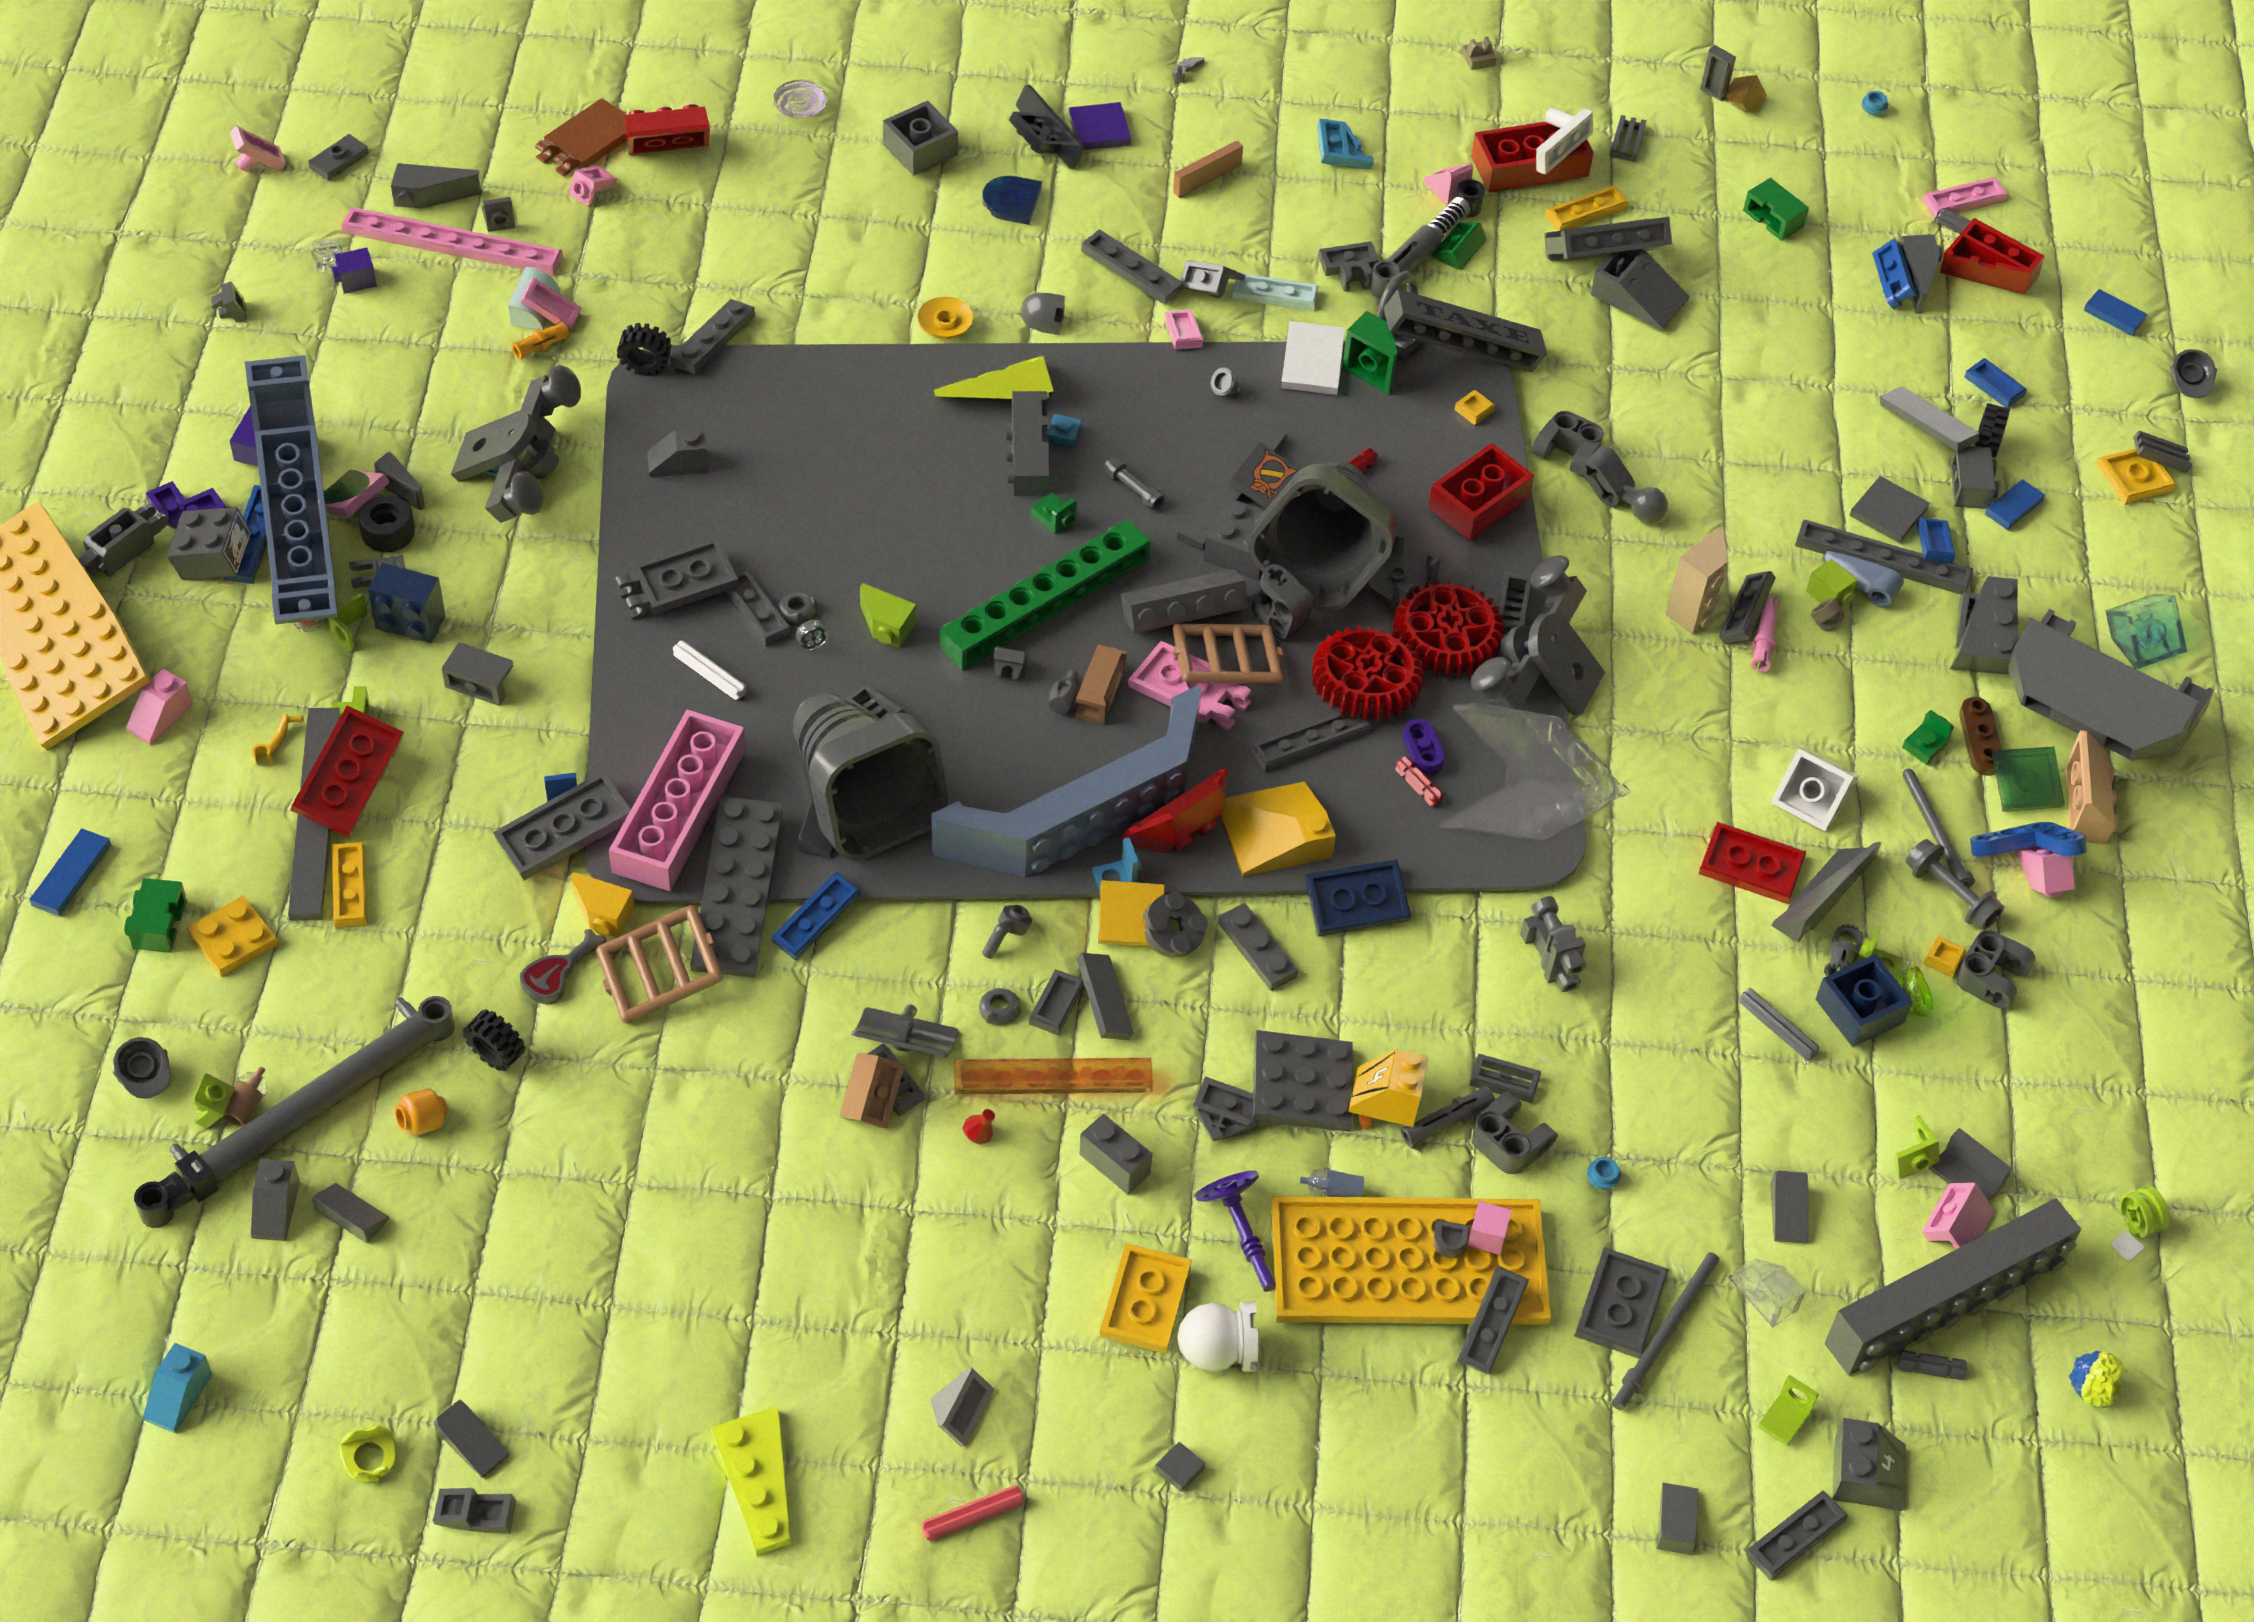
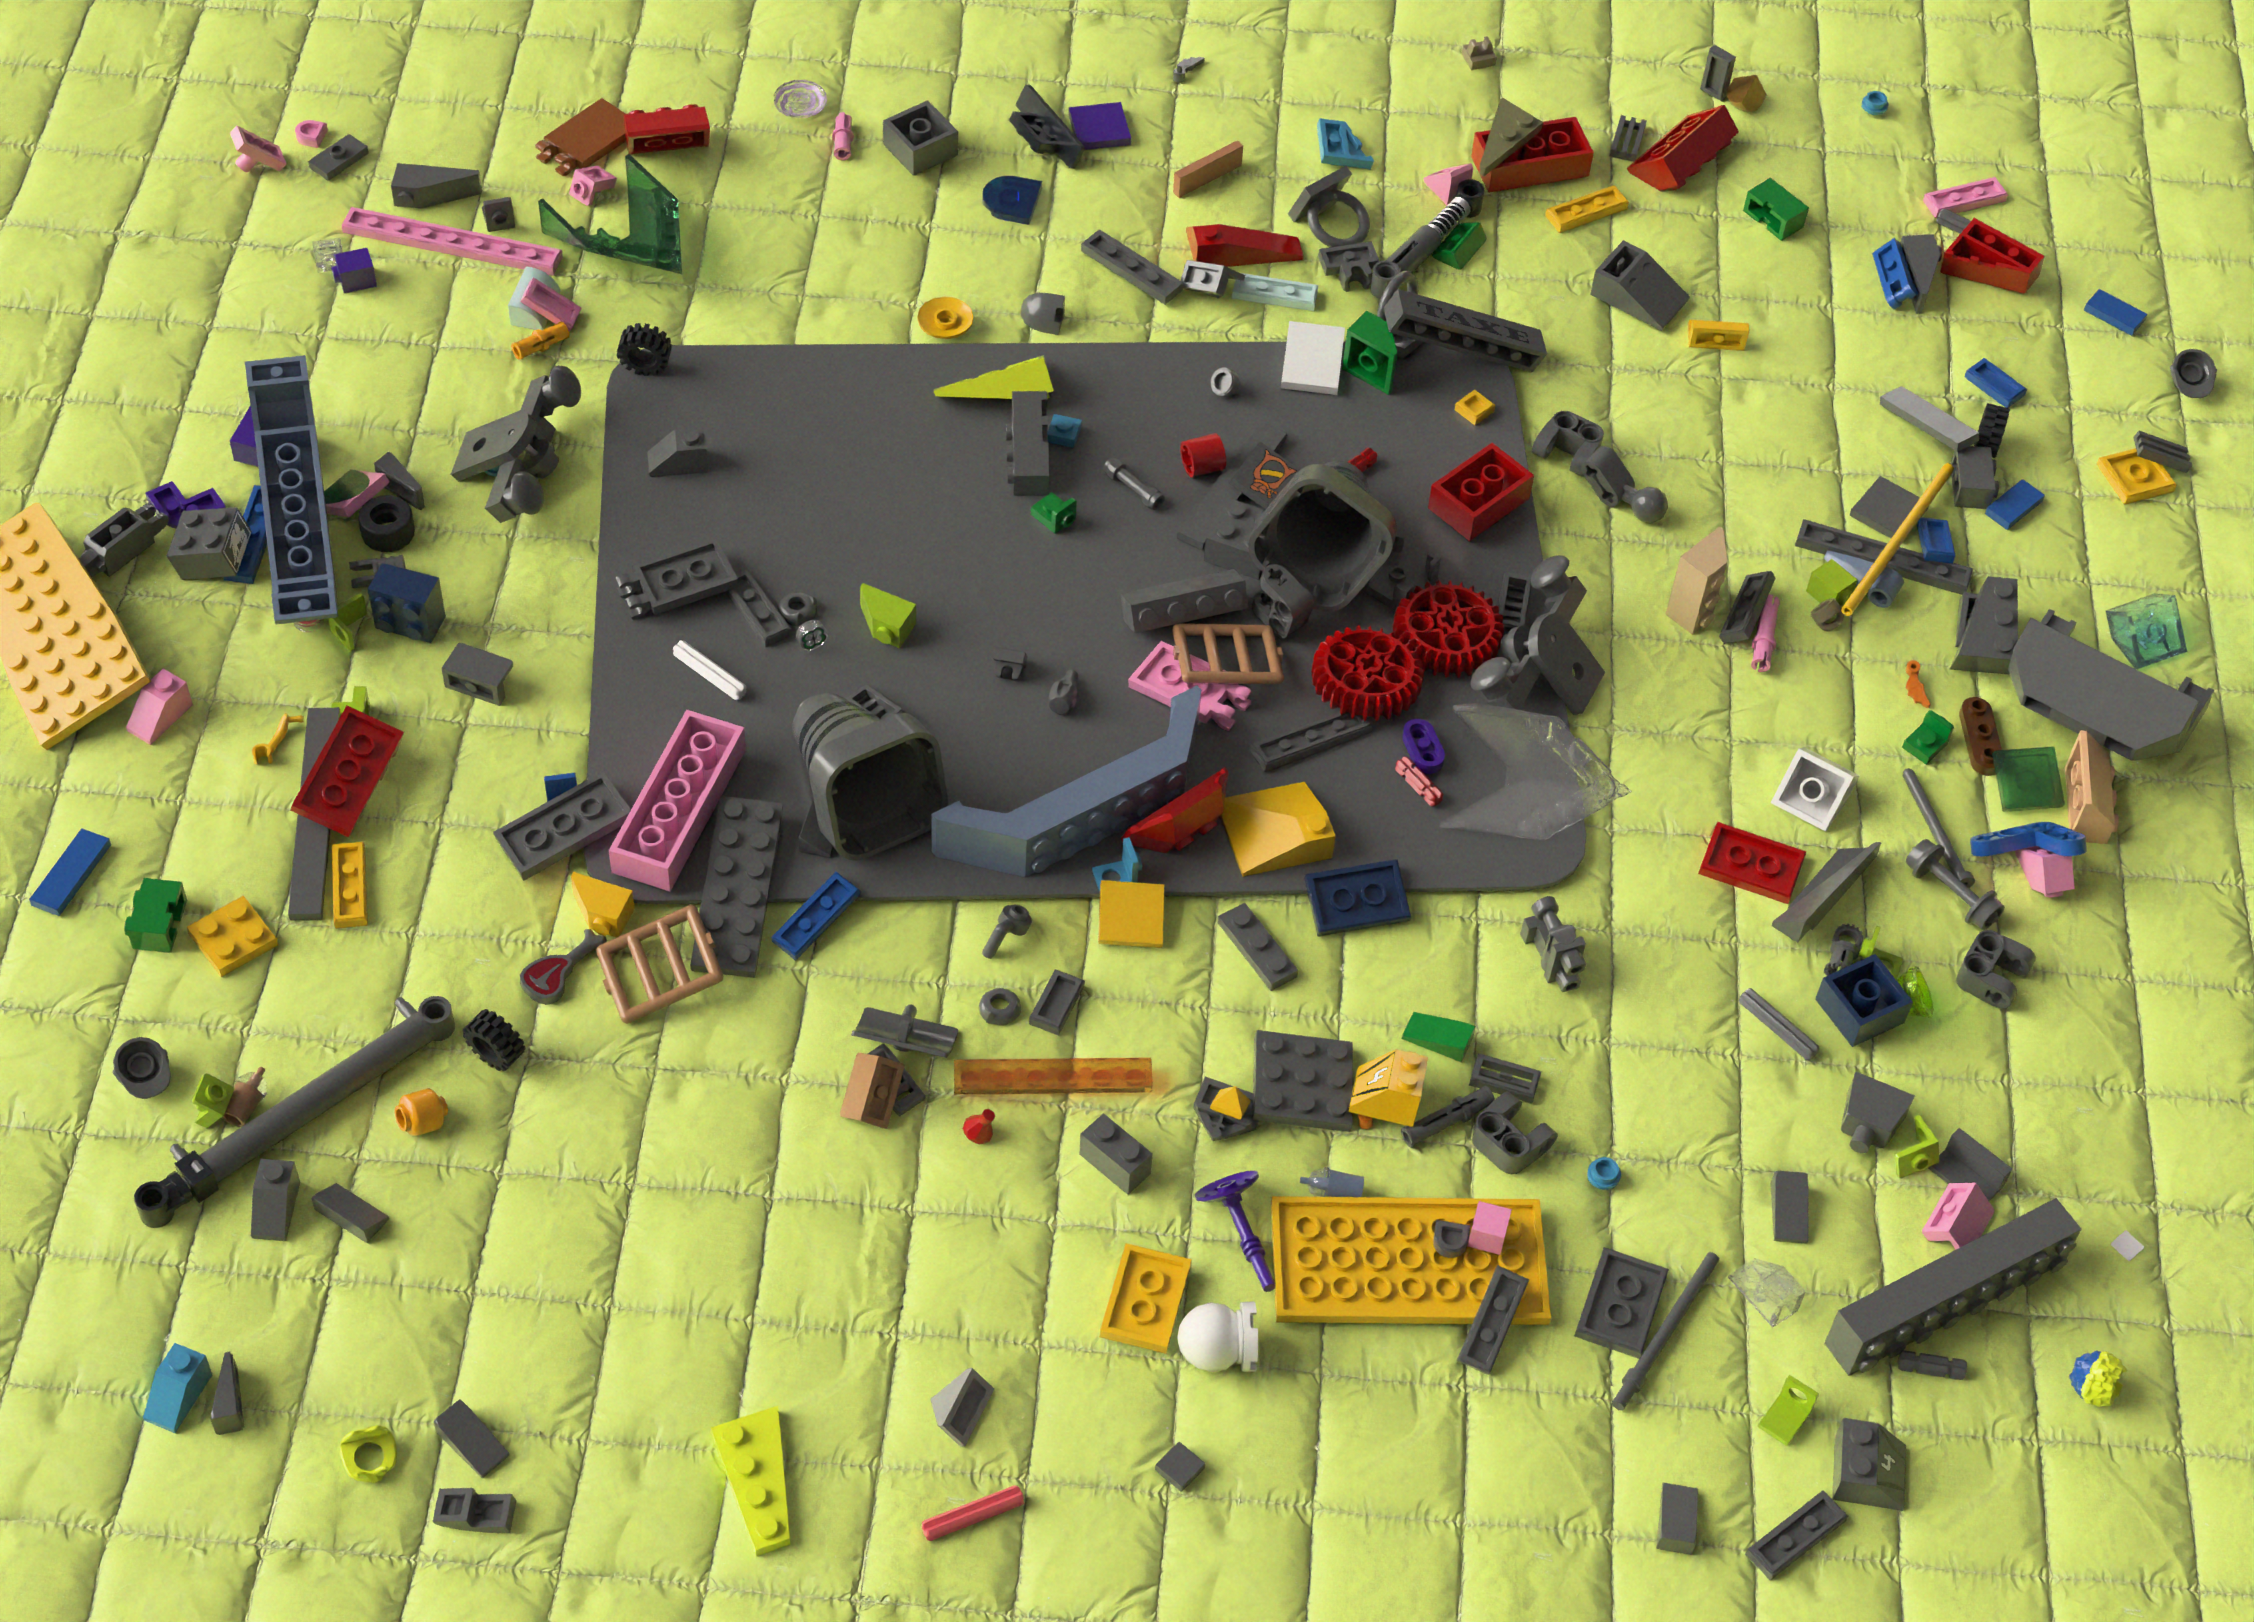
(227, 1404): none -> dark grey slope
(230, 303): dark grey tile -> none
(311, 133): none -> bright pink tile
(652, 225): none -> clear green windscreen
(712, 336): dark grey plate -> none
(843, 136): none -> bright pink axle
(1044, 594): green brick -> none
(1100, 684): medium nougat window -> none
(1105, 996): dark grey tile -> none
(1183, 329): bright pink tile -> none
(1190, 920): dark grey plate -> none
(1203, 455): none -> red piece
(1231, 1102): none -> yellow slope
(1241, 246): none -> red wedge
(1321, 197): none -> dark grey tile
(1439, 1035): none -> green slope
(1509, 132): none -> olive wing
(1571, 134): white piece -> none
(1608, 238): dark grey fence -> none
(1685, 149): none -> red slope
(1718, 334): none -> yellow panel
(1873, 1112): none -> dark grey torso
(1897, 539): none -> yellow piece
(1914, 687): none -> orange piece
(1945, 956): yellow tile -> none
(2145, 1211): lime wheel -> none

